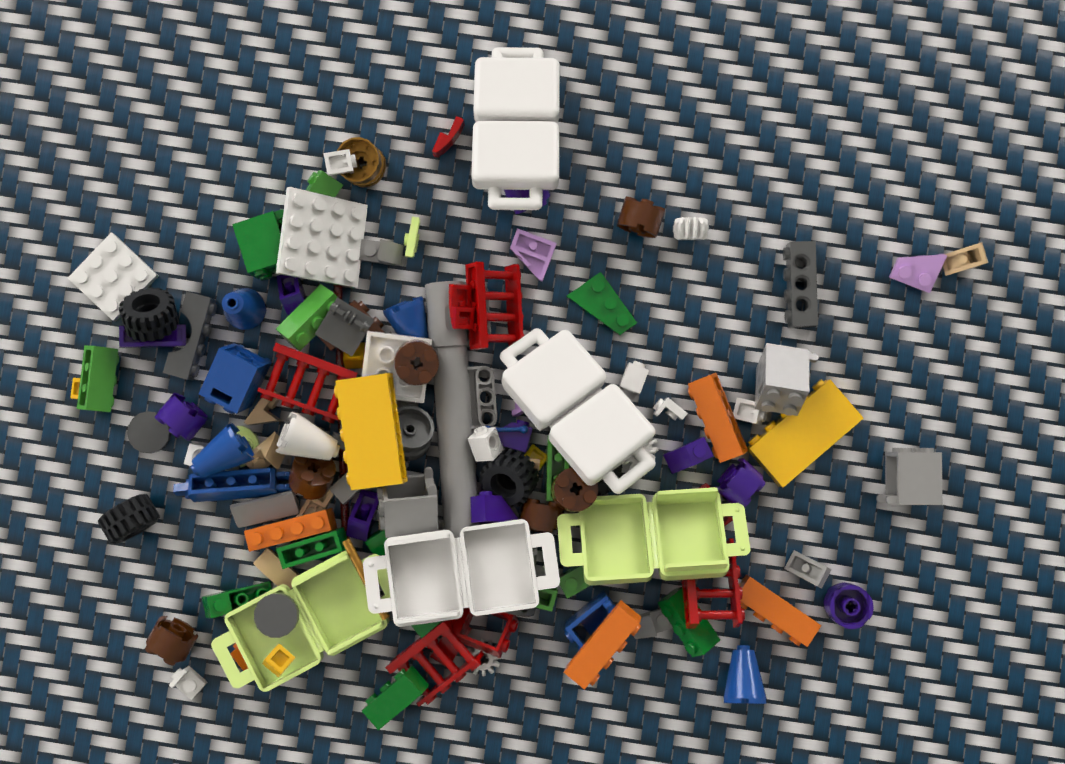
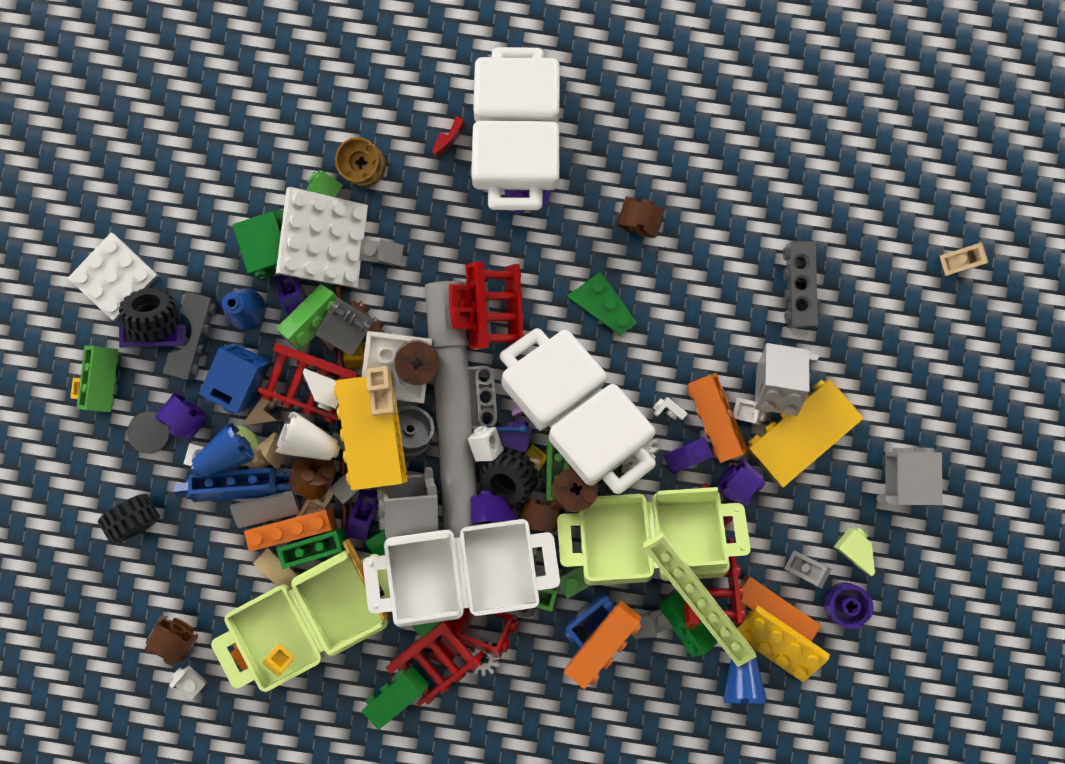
(226, 601): green slope -> none
(276, 615): dark grey tile -> none
(321, 389): none -> white slope
(340, 162): white bracket -> none
(380, 390): none -> tan slope
(408, 318): blue cone -> none
(412, 238): yellowish green plate -> none
(533, 252): lavender wing -> none
(634, 377): white brick -> none
(690, 228): white gear -> none
(699, 599): none -> yellowish green plate
(782, 644): none -> yellow plate
(857, 549): none -> yellowish green slope
(918, 271): lavender wing -> none

